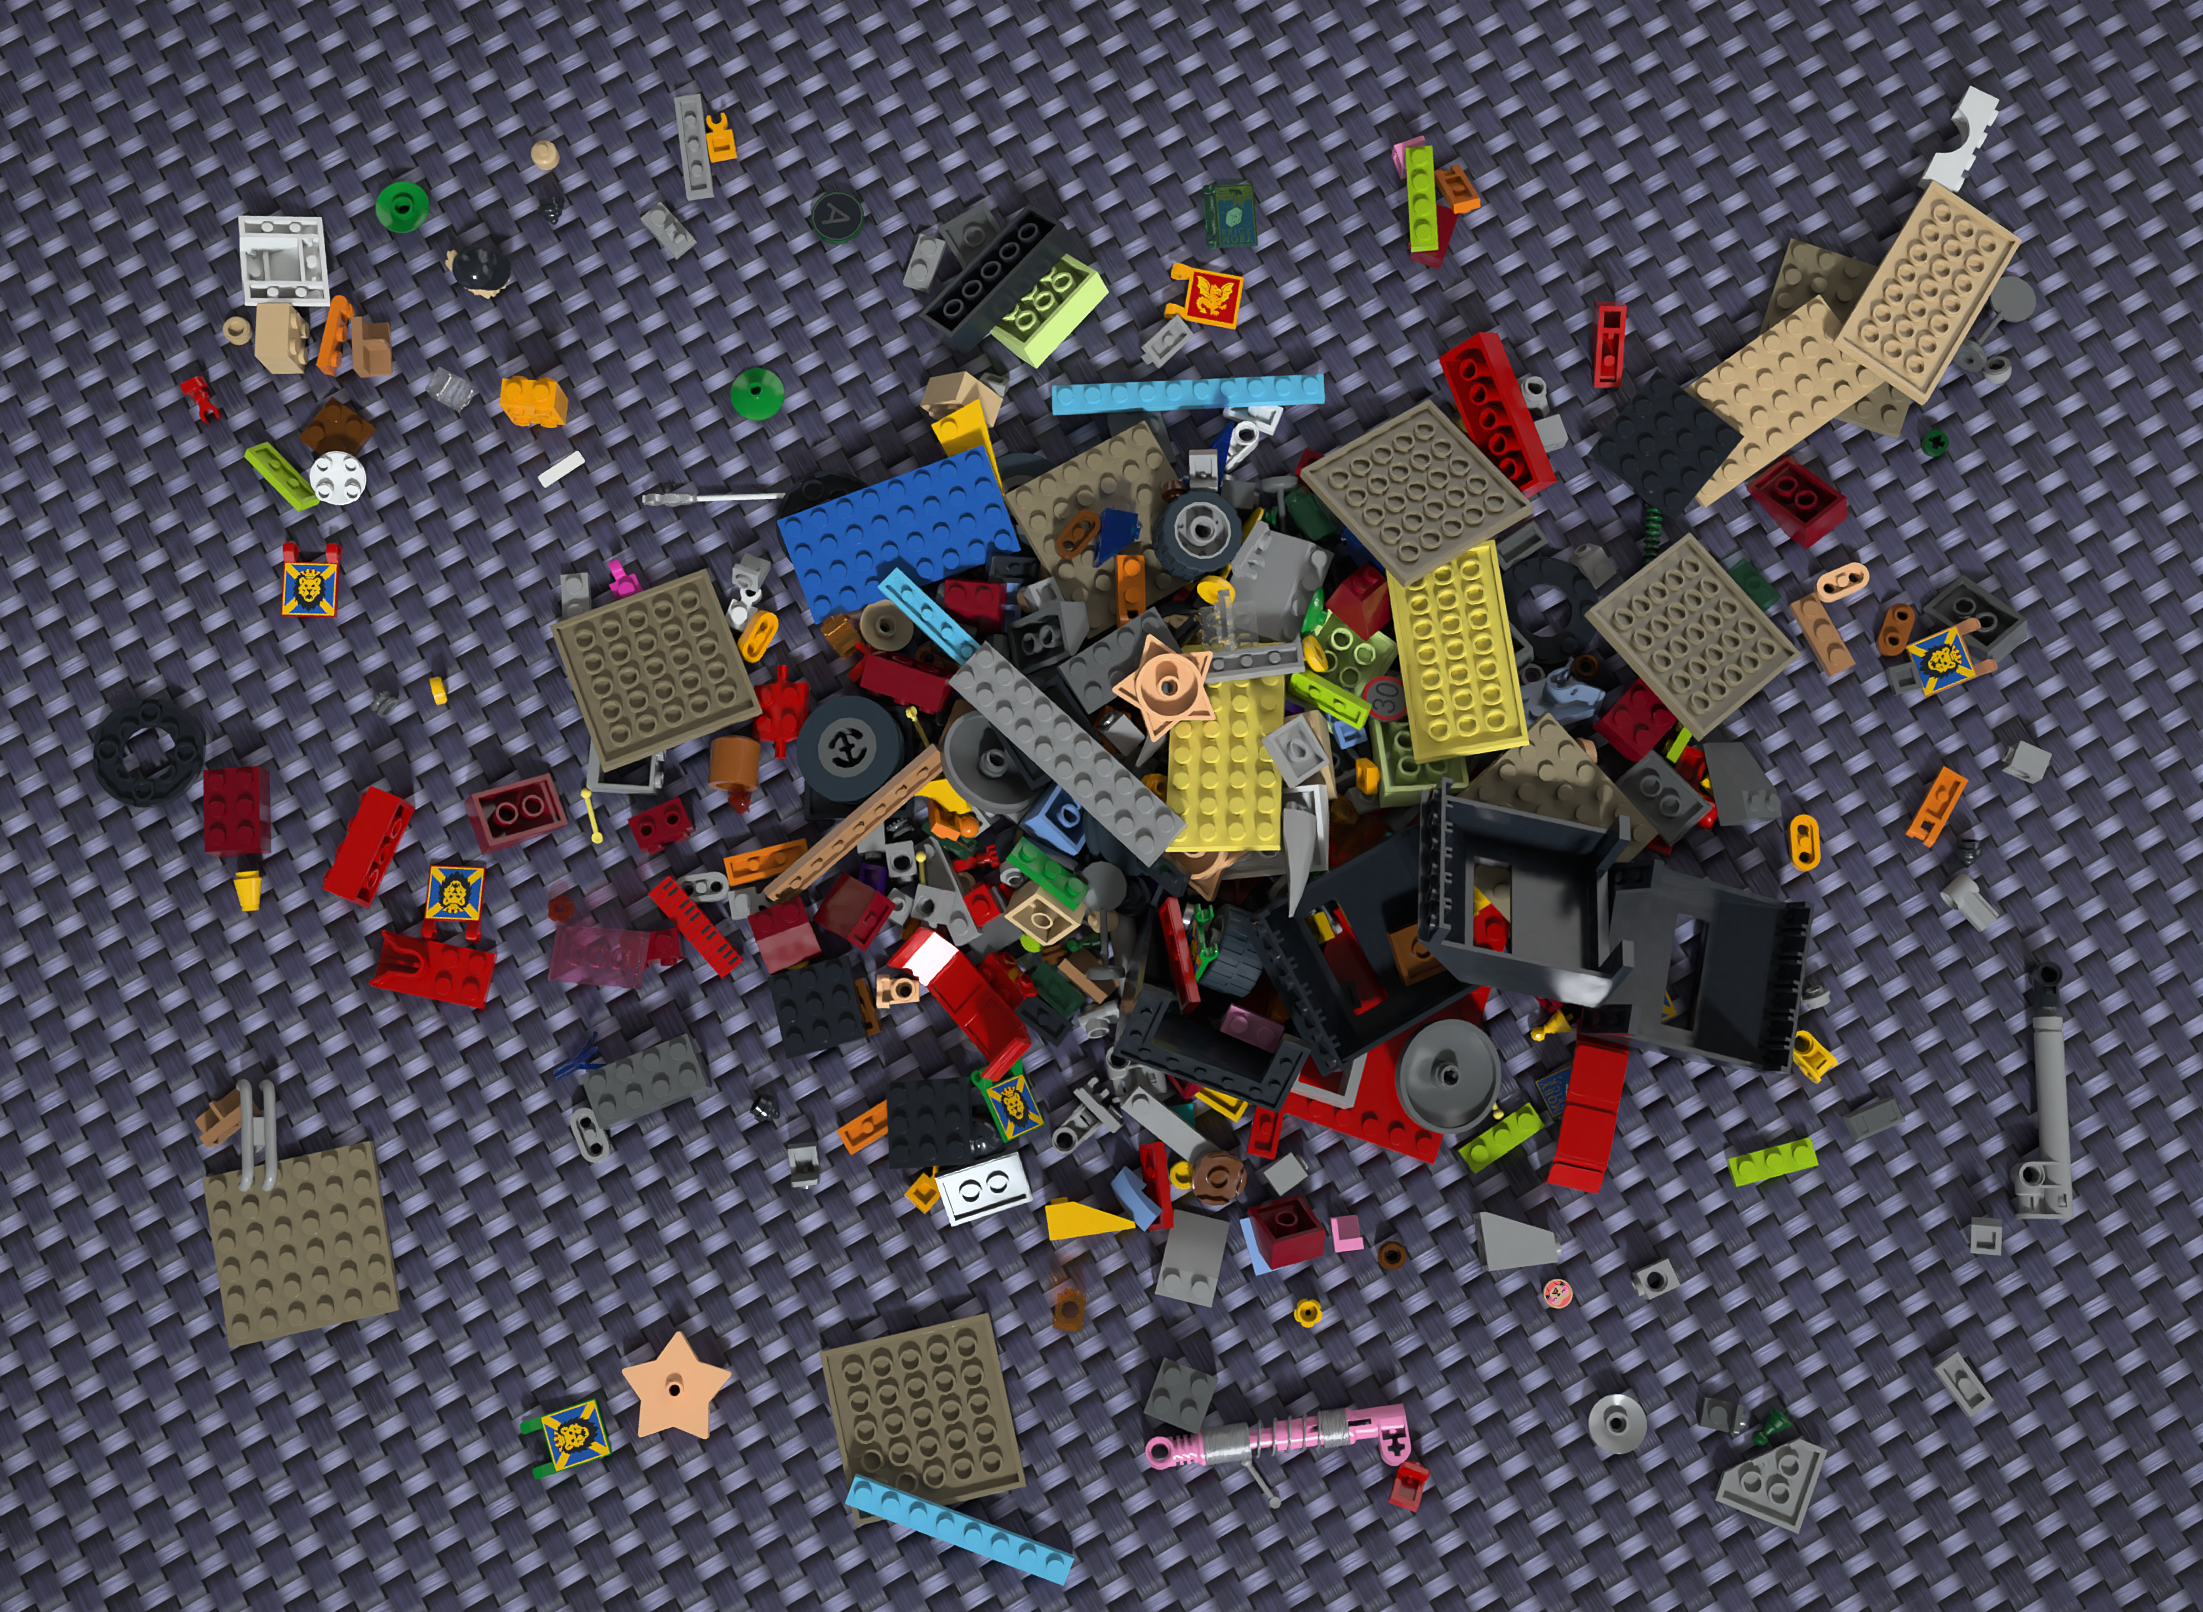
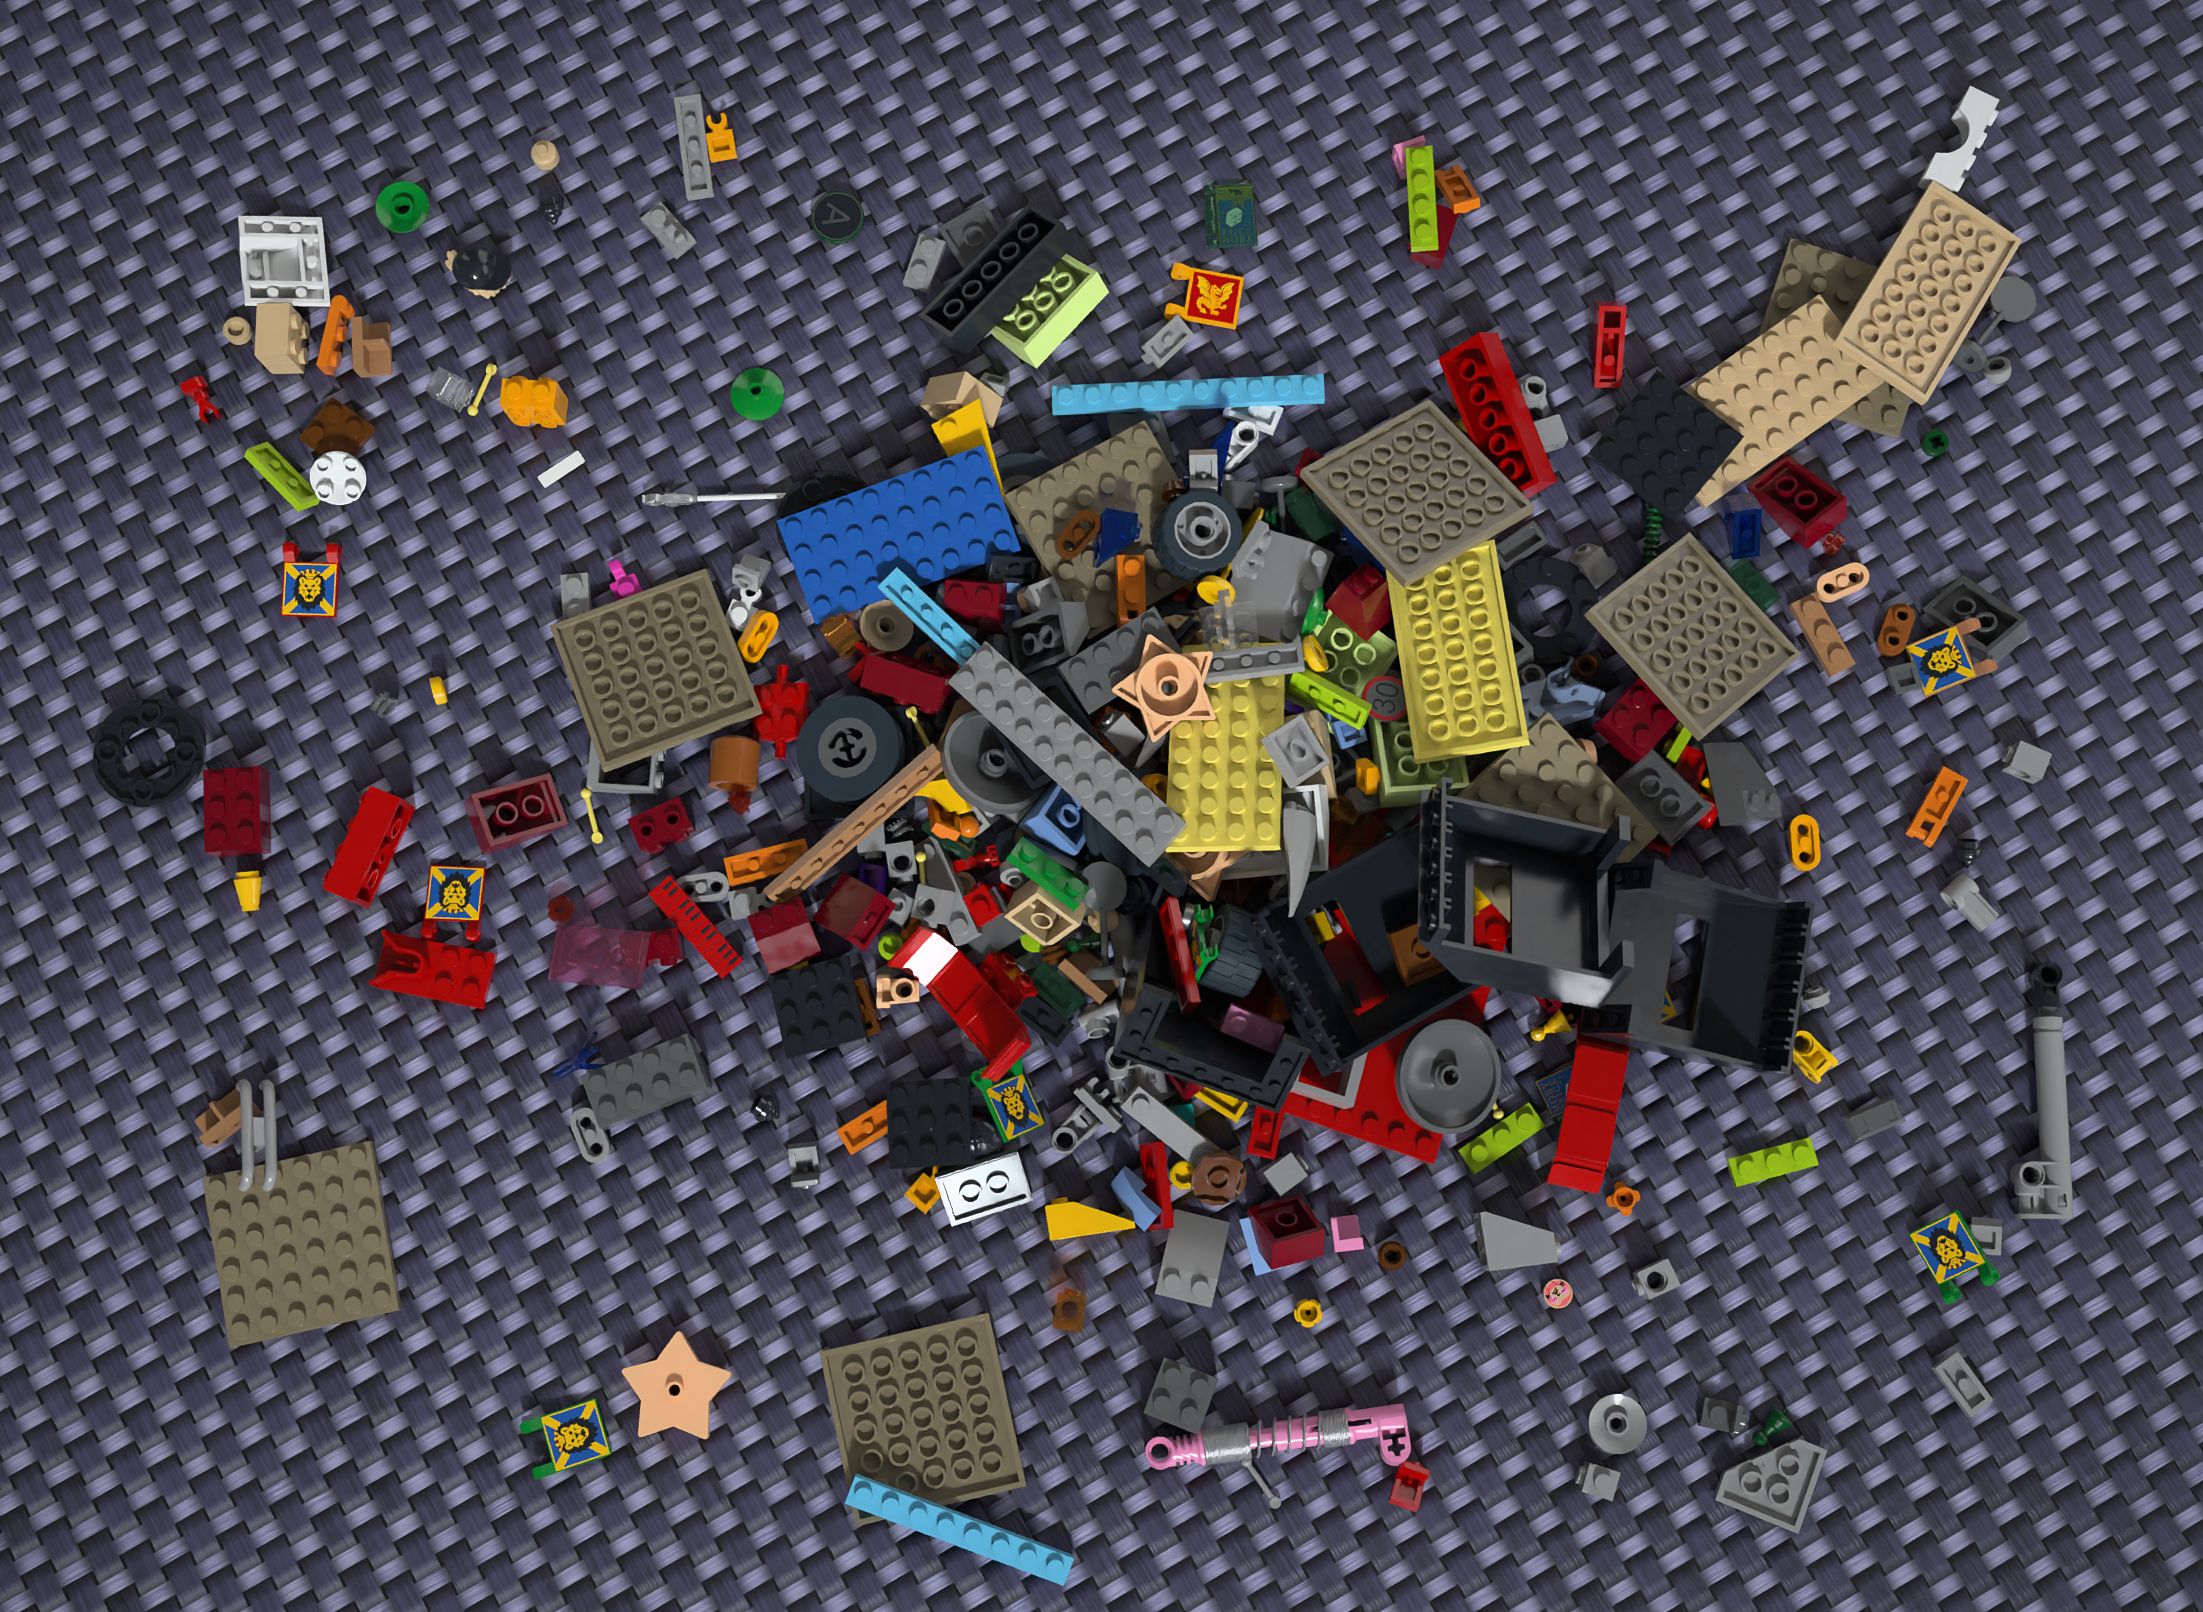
(490, 371): none -> light yellow hinge
(890, 944): none -> lime plate
(1597, 1480): none -> light grey bracket
(1631, 1196): none -> orange plate
(1743, 525): none -> clear blue slope
(1833, 543): none -> clear red plate
(1951, 1251): none -> flag

